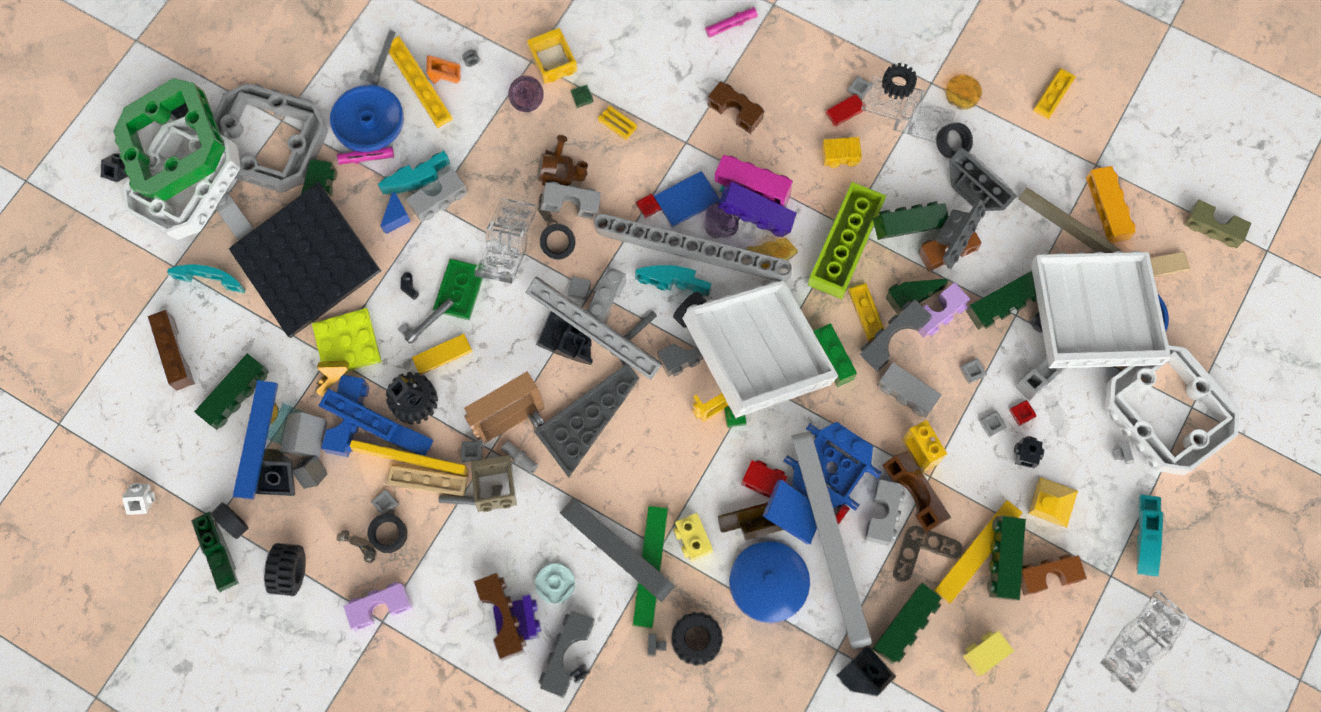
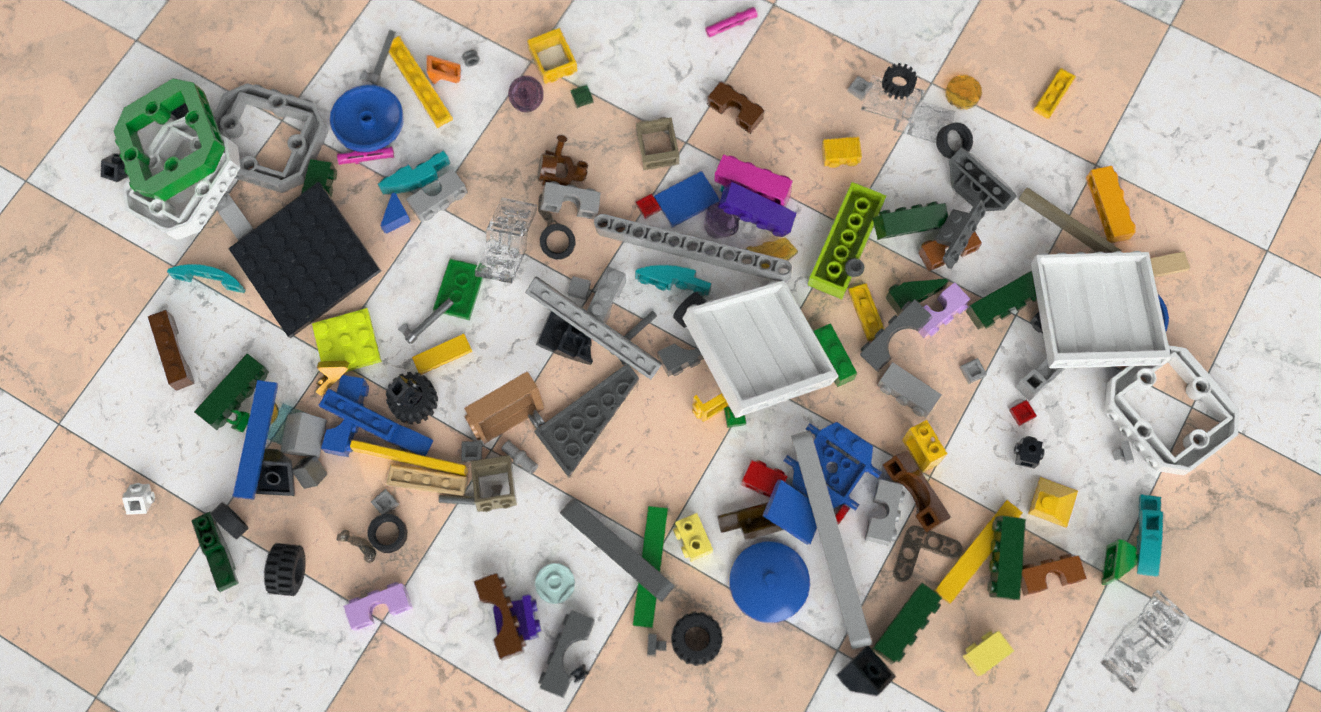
(240, 422): none -> green tile
(406, 285): black arm -> none
(632, 125): yellow tile -> none
(660, 159): none -> dark tan window
(845, 110): red tile -> none
(854, 267): none -> dark grey plate
(992, 423): light grey tile -> none
(1118, 561): none -> green slope
(1202, 220): olive arch -> none

